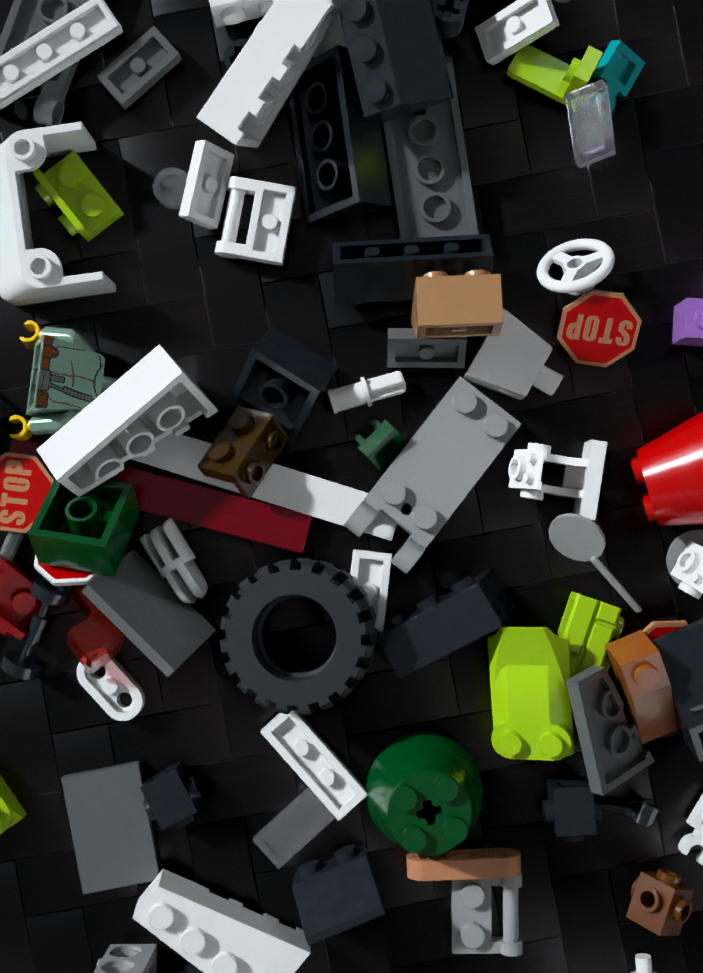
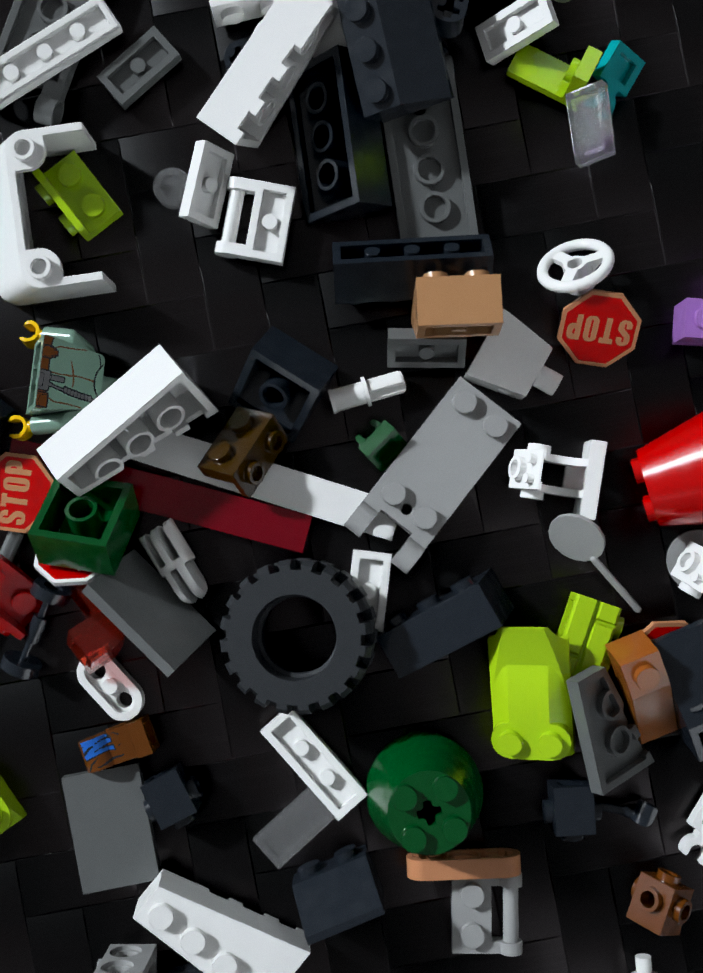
(119, 744): none -> reddish brown leg

